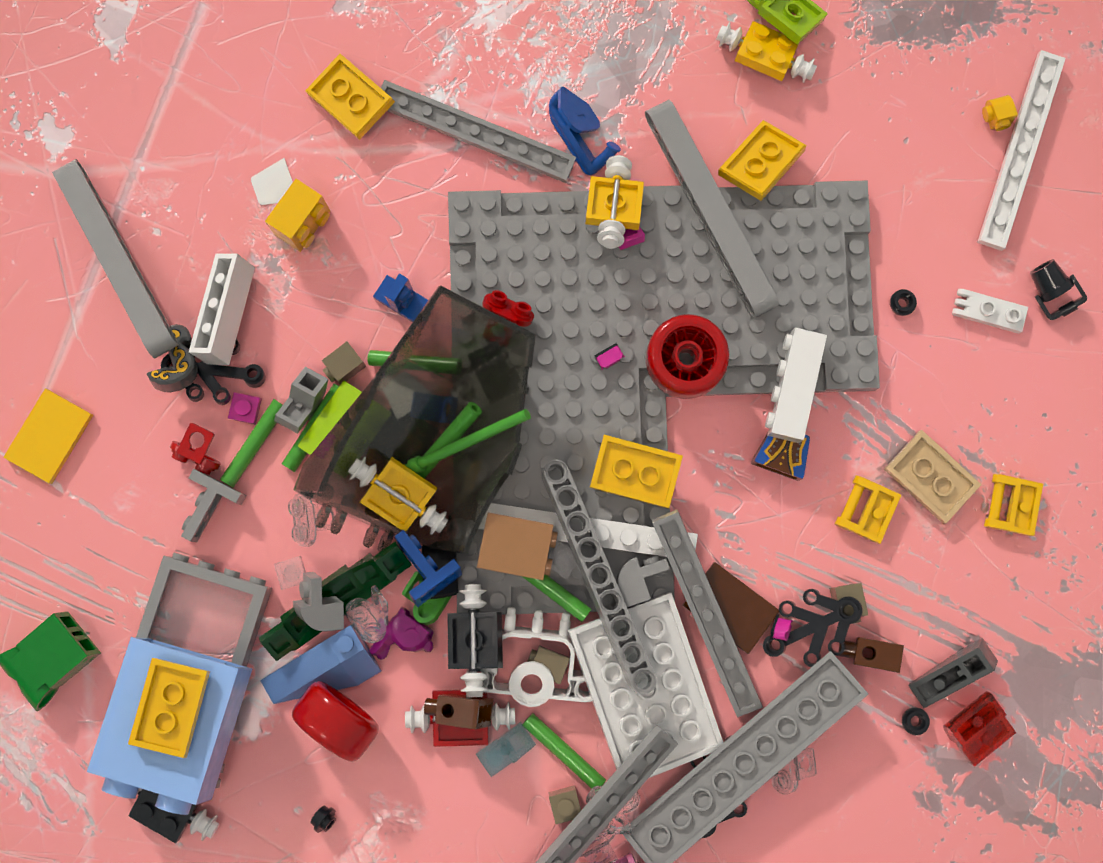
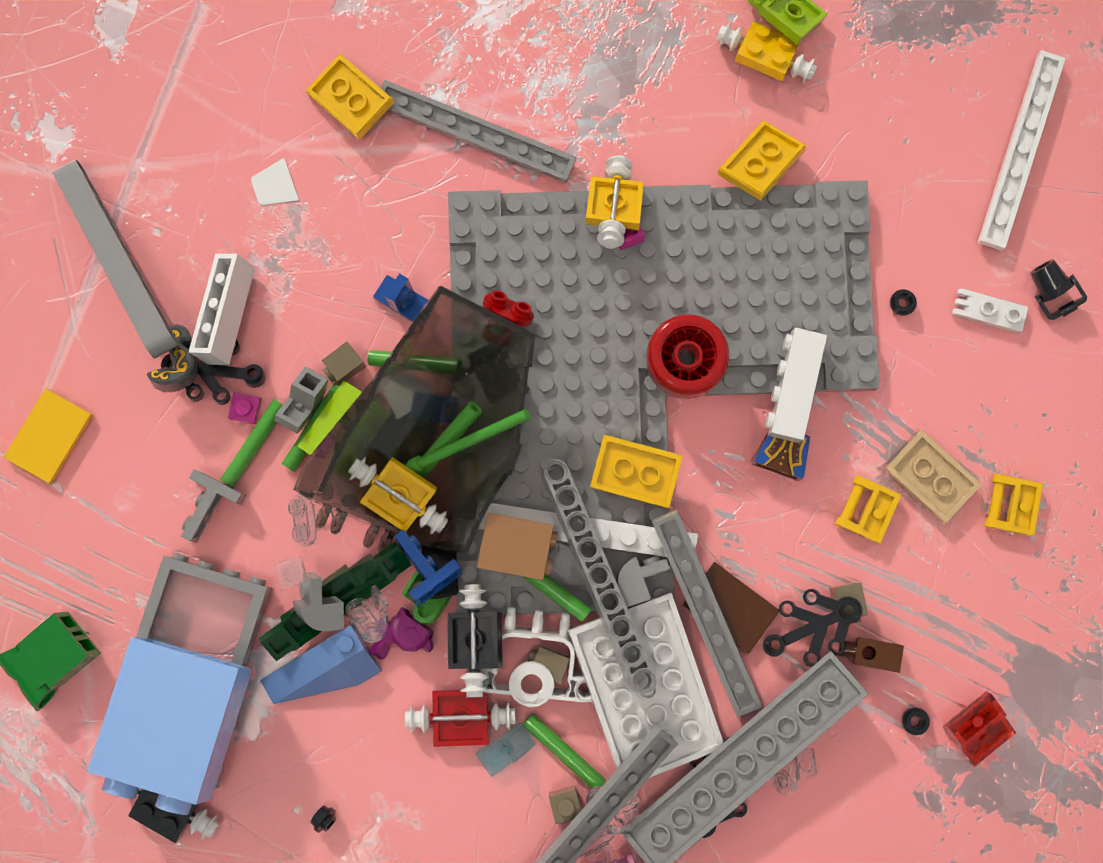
(169, 707): yellow plate -> none
(184, 450): red bracket -> none
(298, 215): yellow brick -> none
(335, 721): red wheel -> none
(460, 710): reddish brown torso -> none
(575, 116): blue piece -> none
(609, 356): dark pink piece -> none
(711, 209): light grey beam -> none
(781, 628): dark pink piece -> none
(954, 673): dark grey slope -> none
(1000, 112): yellow plate -> none

